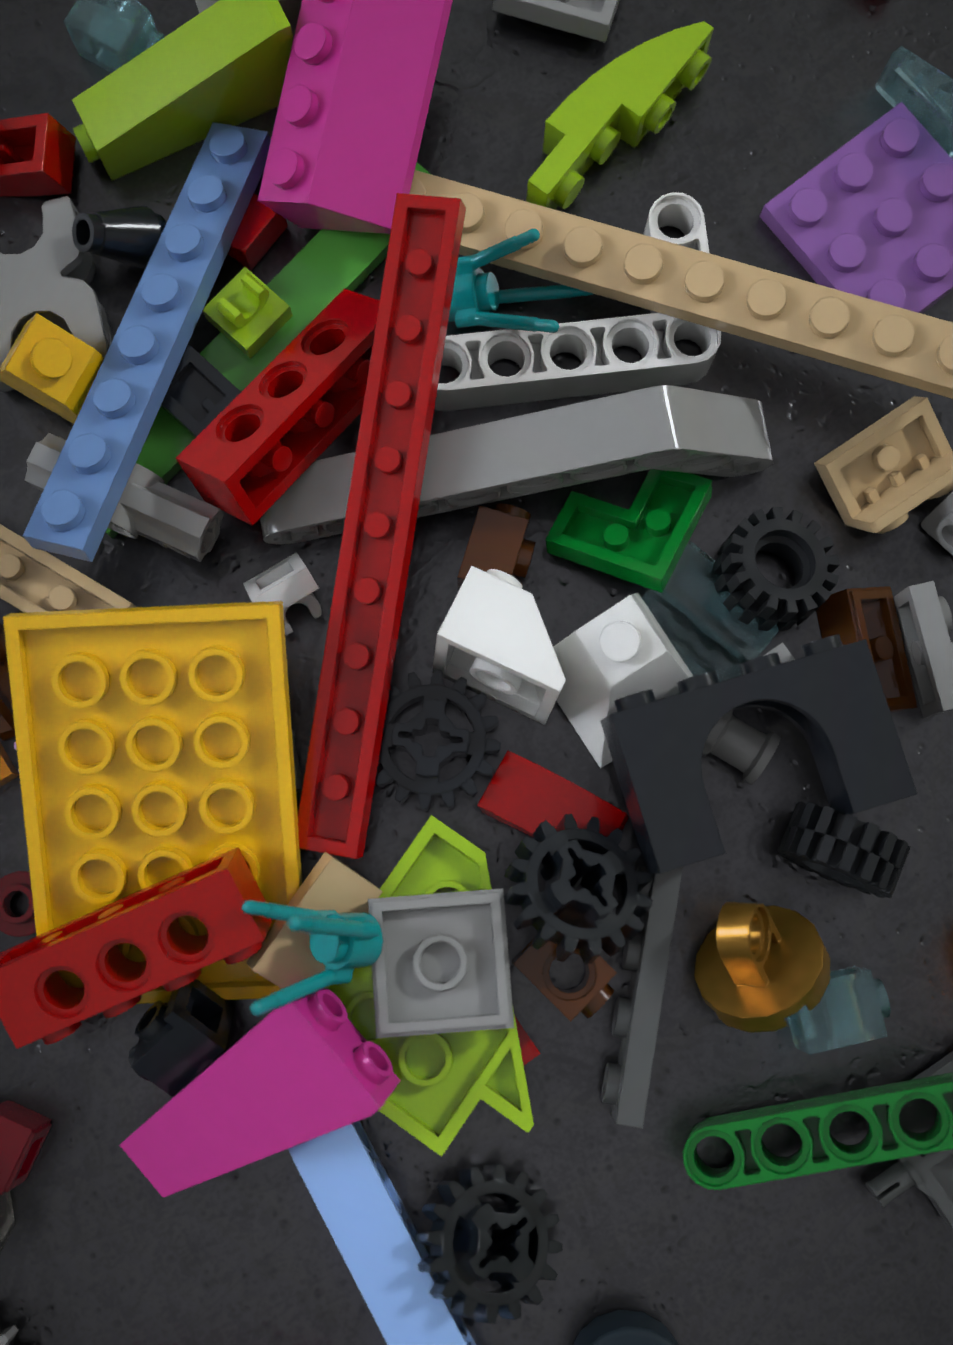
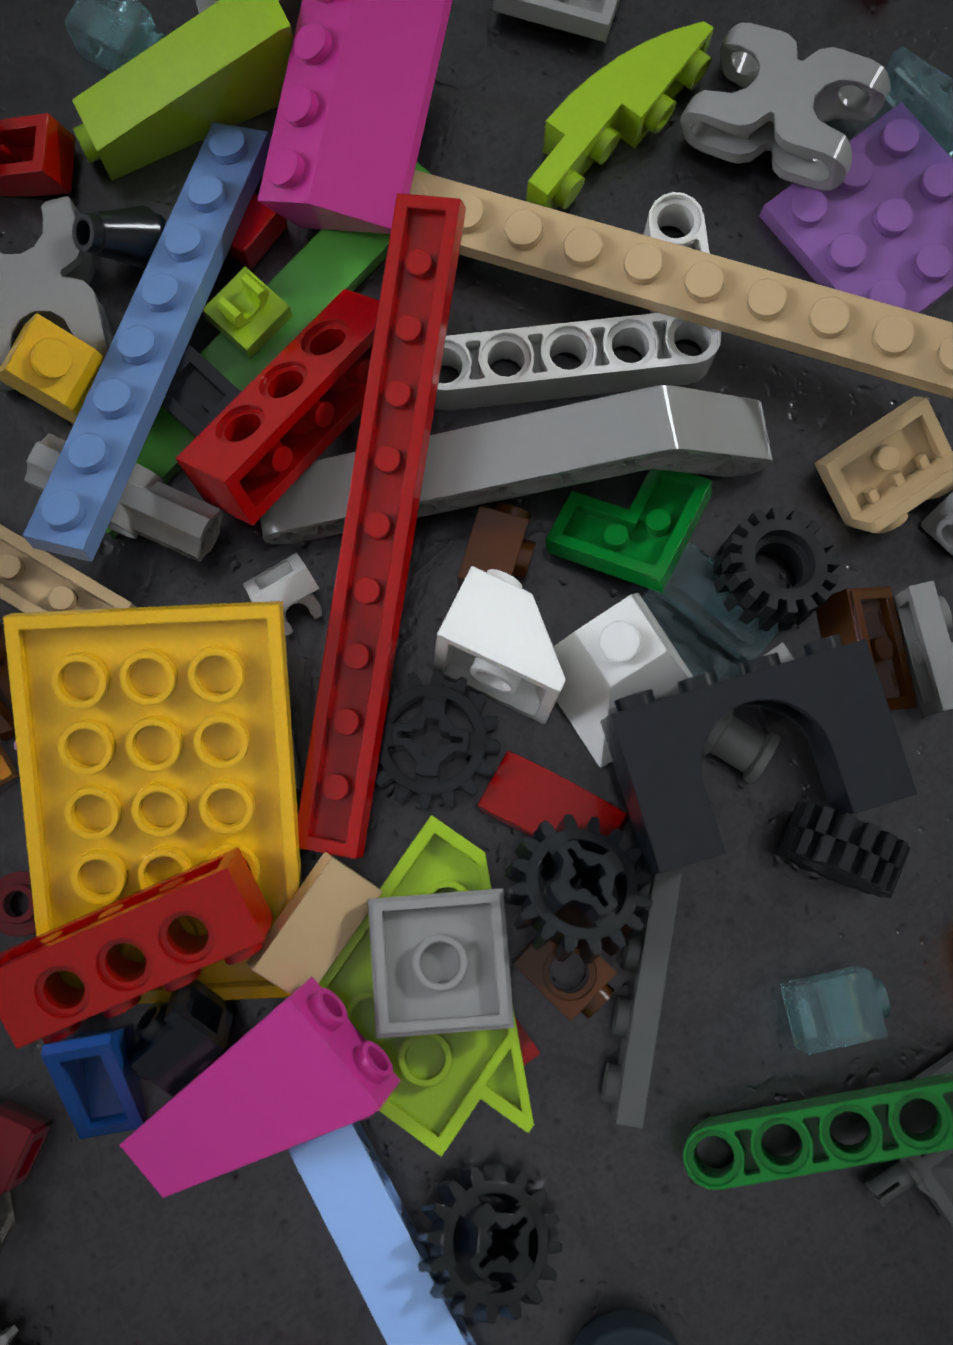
(97, 1080): none -> blue slope
(336, 940): teal plant -> none
(478, 292): teal plant -> none
(761, 966): pearl gold tile -> none
(785, 106): none -> light grey piece

